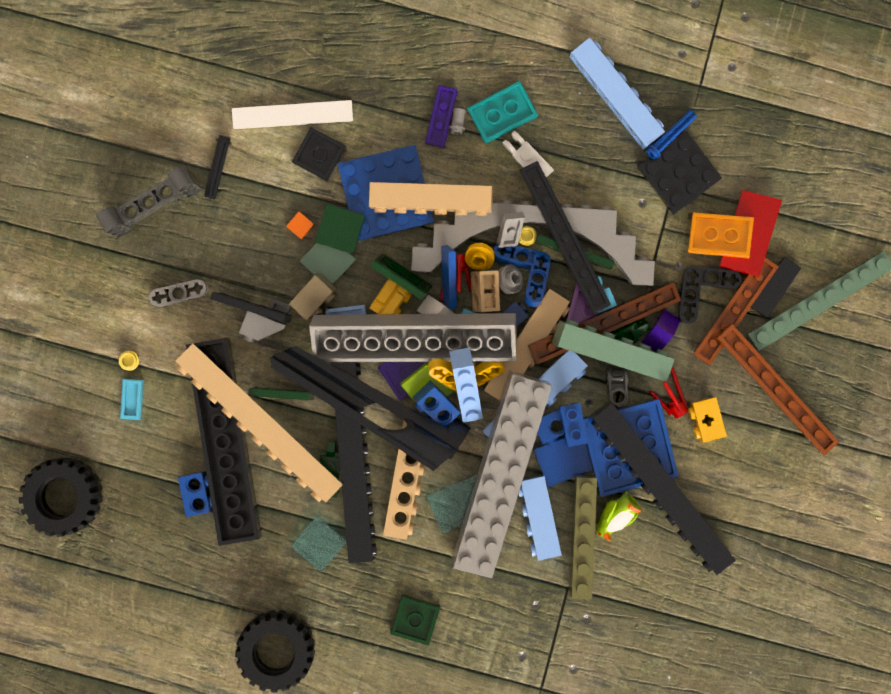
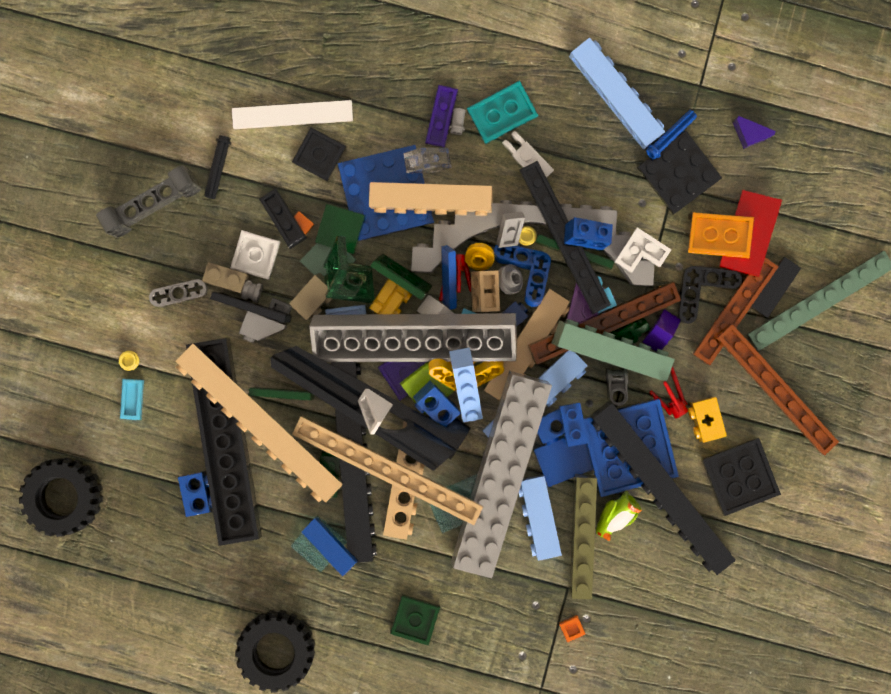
(225, 277): none -> dark tan brick
(252, 291): none -> light grey wheel
(255, 255): none -> white tile
(283, 218): none -> black tile
(329, 546): none -> blue tile
(340, 272): none -> clear green bracket
(373, 409): none -> white slope
(388, 470): none -> tan plate
(427, 160): none -> clear brick
(572, 628): none -> orange tile
(588, 233): none -> blue brick
(641, 246): none -> white plate
(741, 476): none -> black plate
(751, 132): none -> dark purple slope

